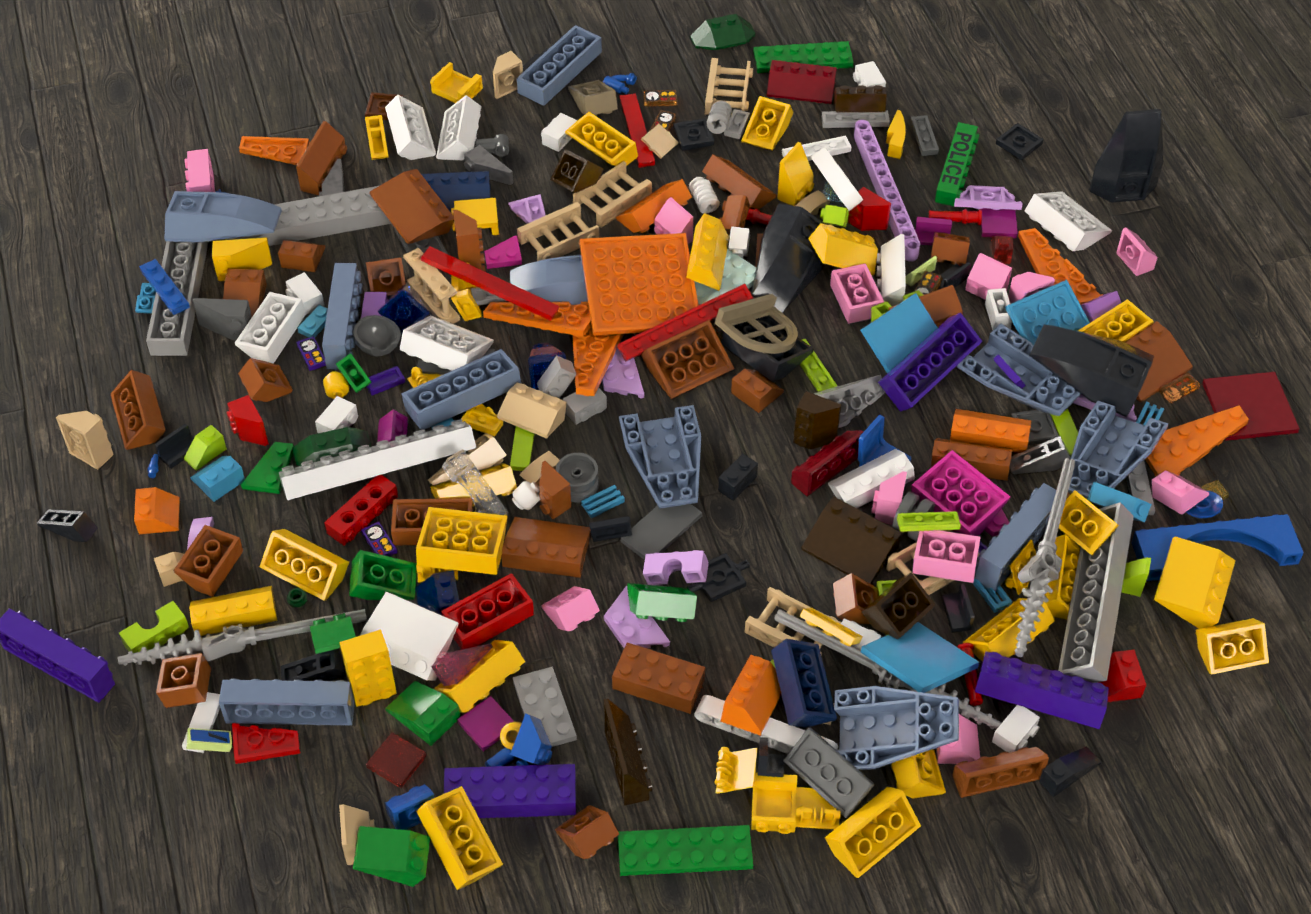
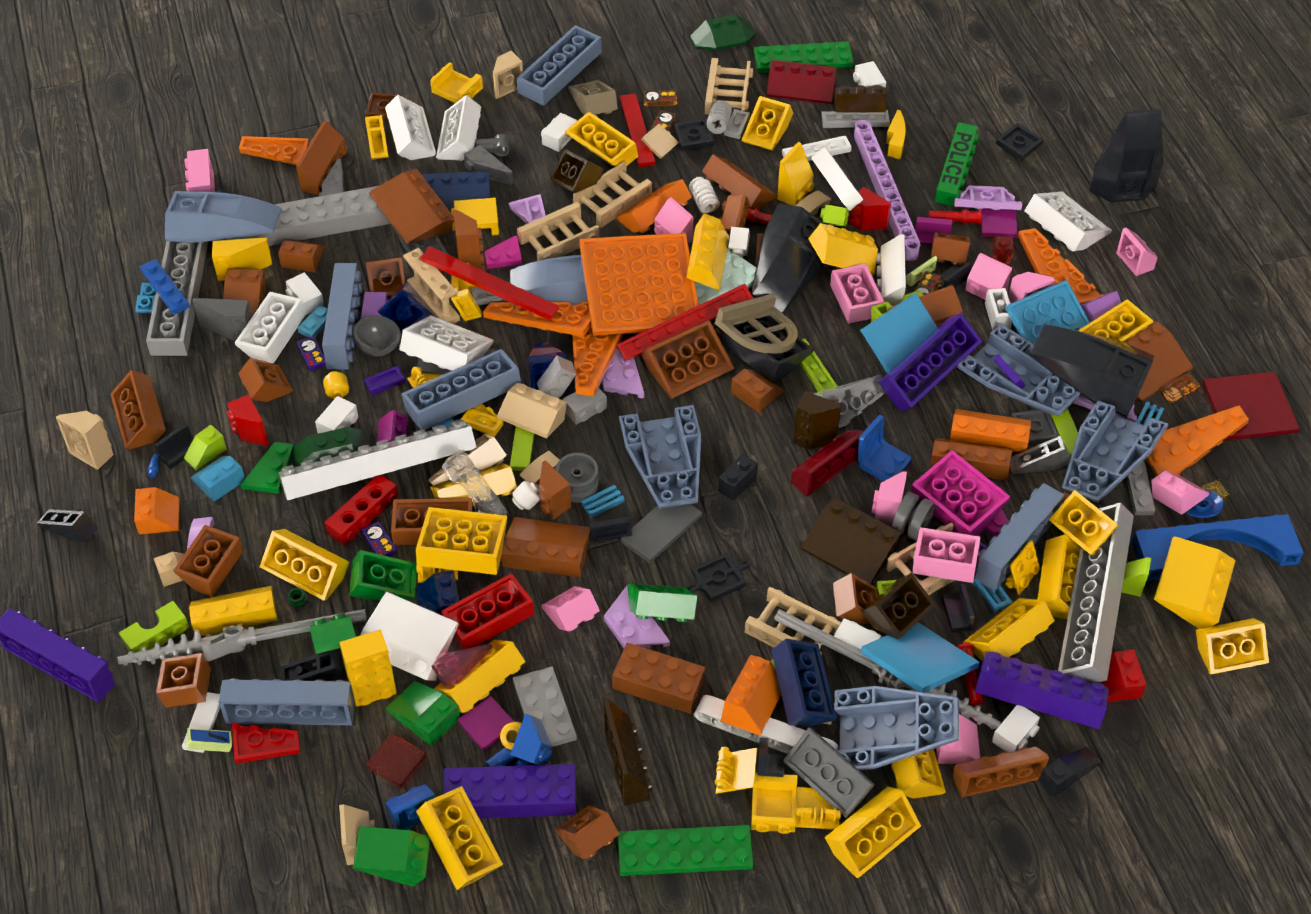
(353, 373): green slope -> none
(619, 87): blue plant -> none
(660, 566): lavender arch -> none
(830, 193): clear light blue slope -> none
(831, 627): yellow plate -> none
(860, 484): white slope -> none
(924, 135): dark grey plate -> none
(928, 521): lime tile -> none
(1044, 566): light grey piece -> none
(1108, 496): dark azure slope -> none

